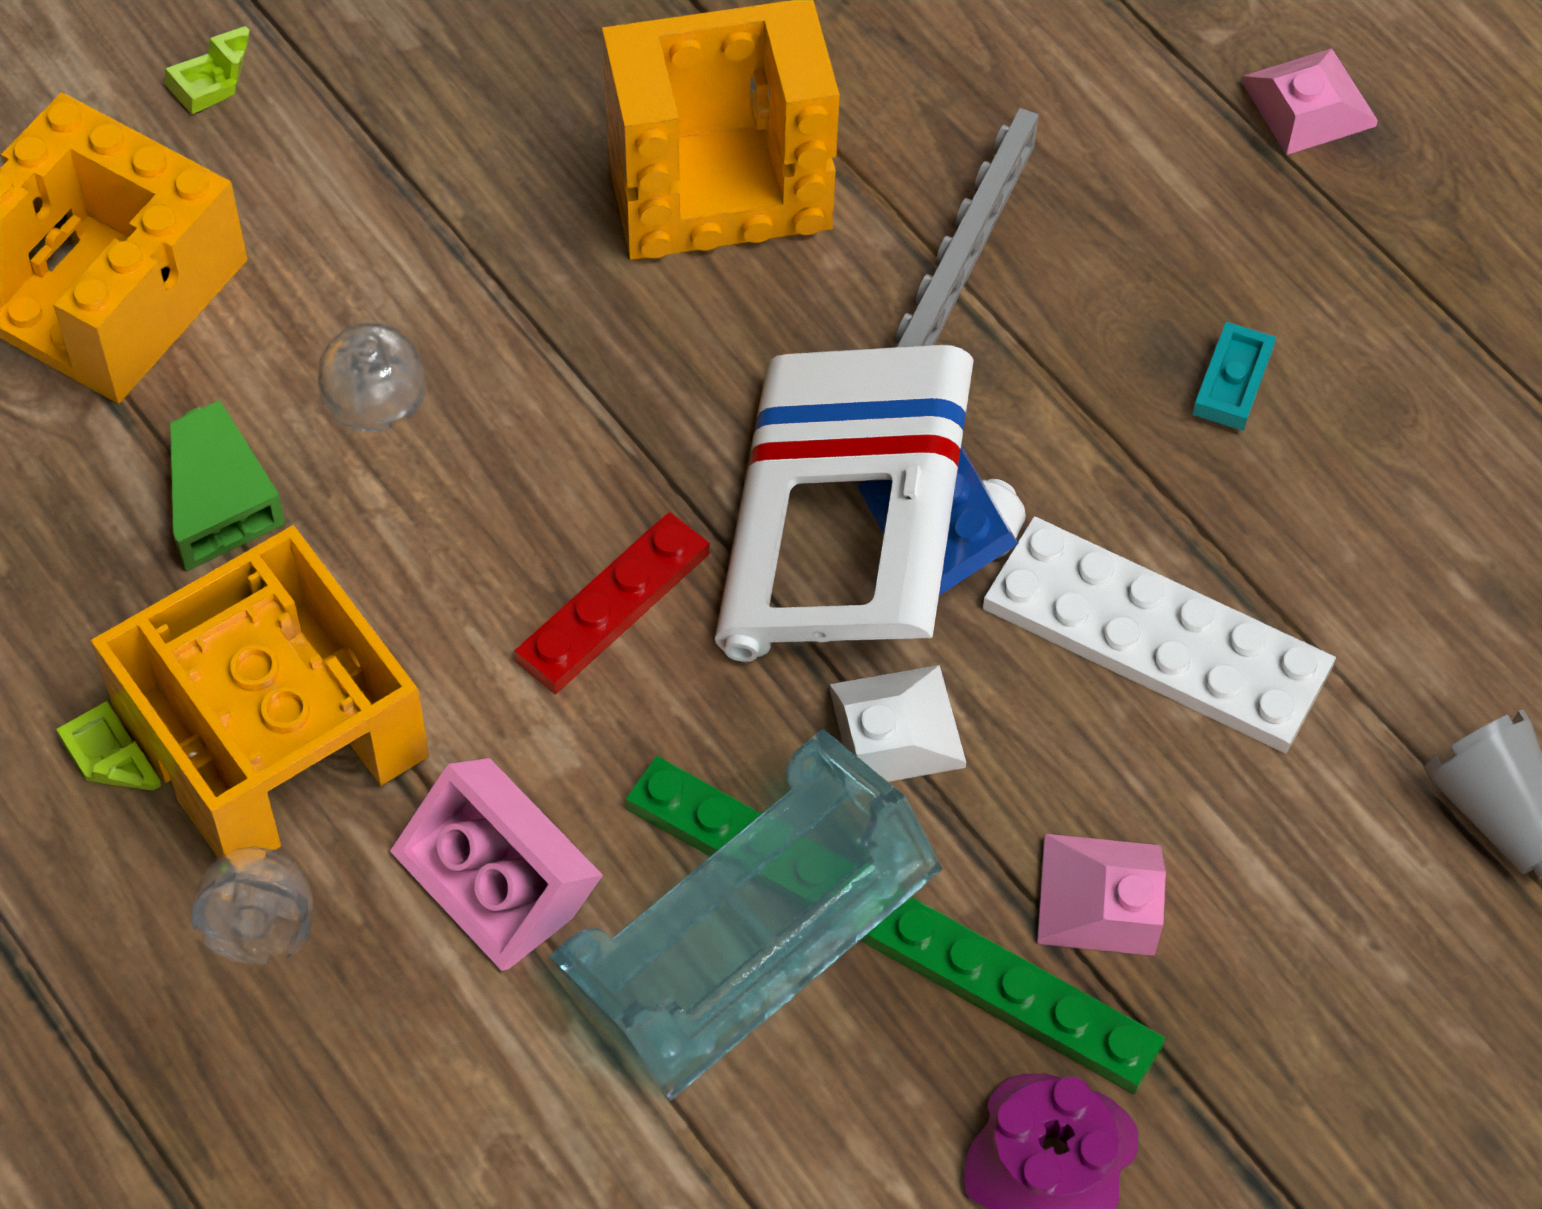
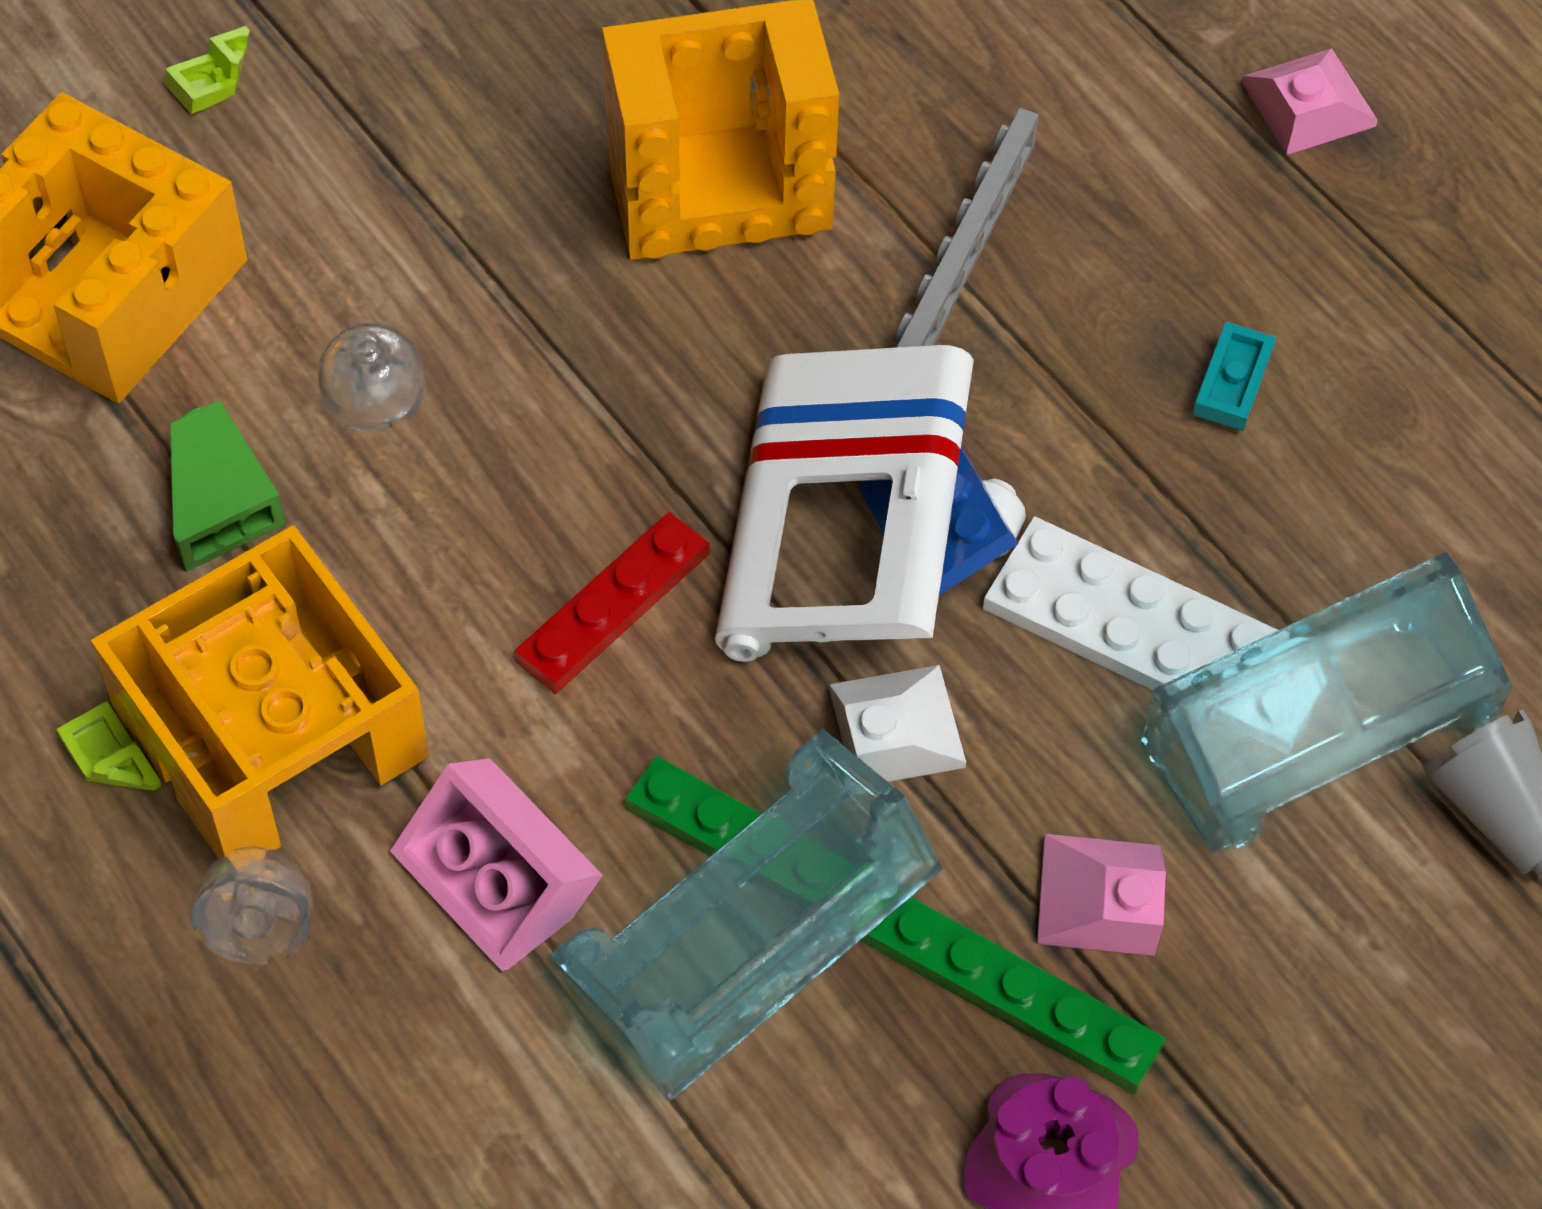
(1324, 699): none -> clear light blue windscreen

